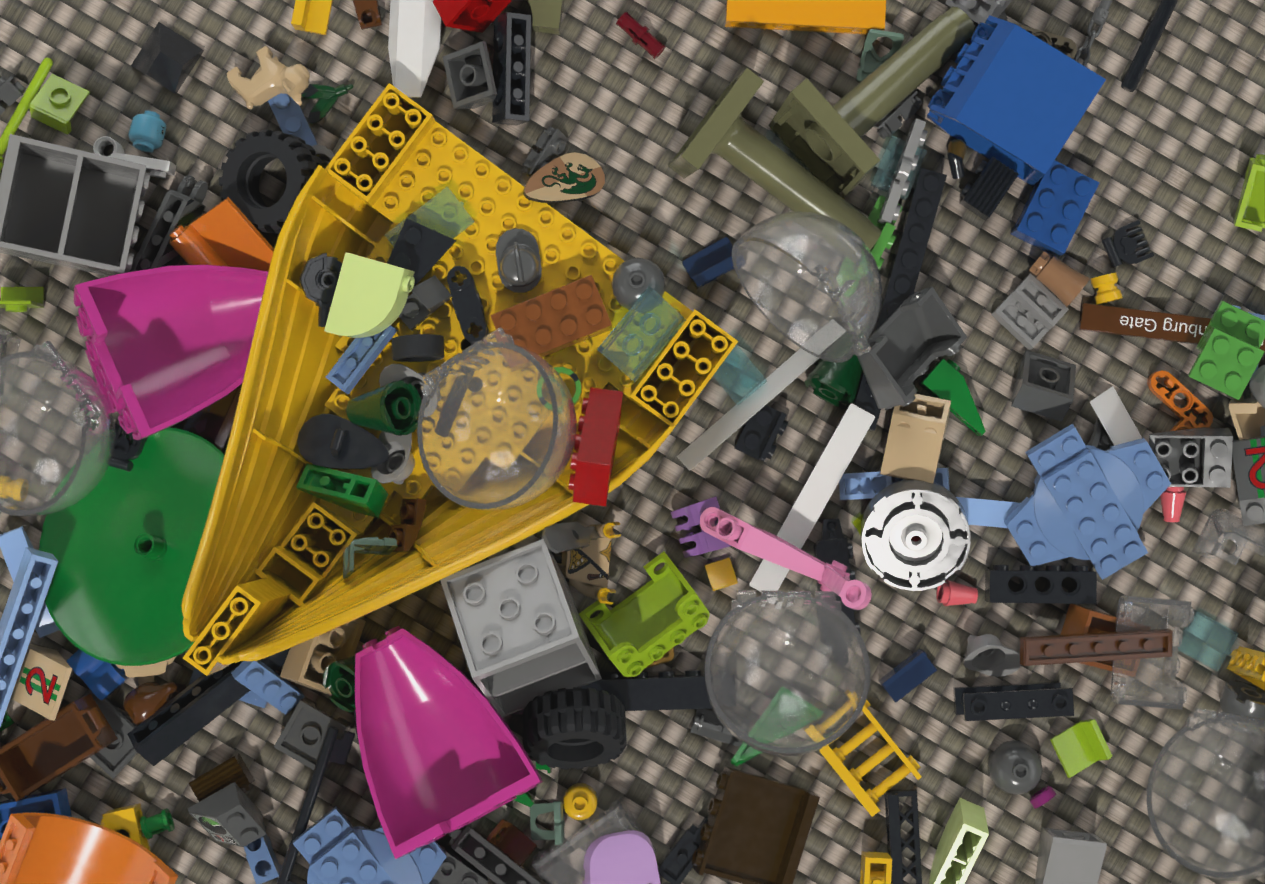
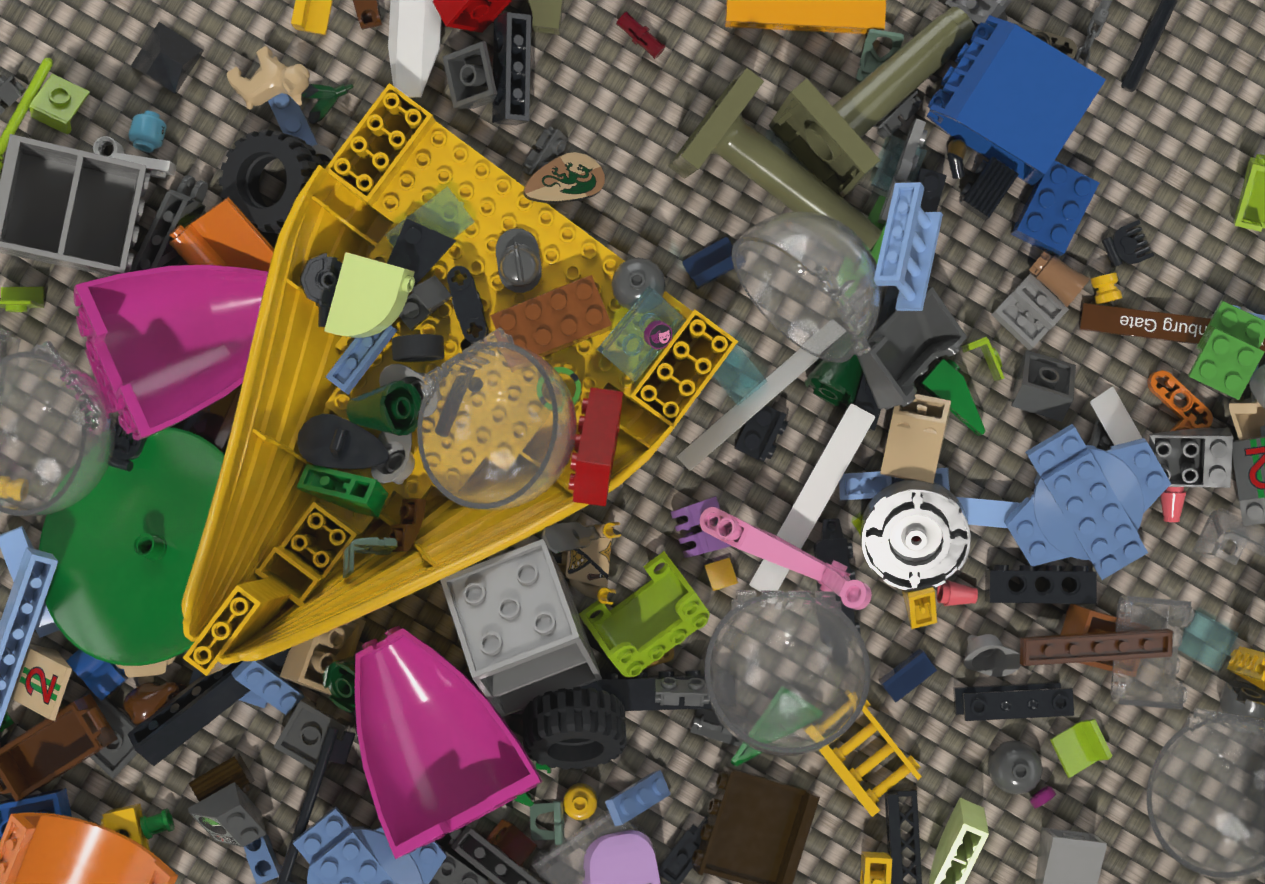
(637, 798): none -> medium blue plate
(658, 334): none -> tile
(670, 689): none -> dark grey hinge
(908, 246): none -> light blue fence
(920, 607): none -> yellow slope
(990, 354): none -> lime piece

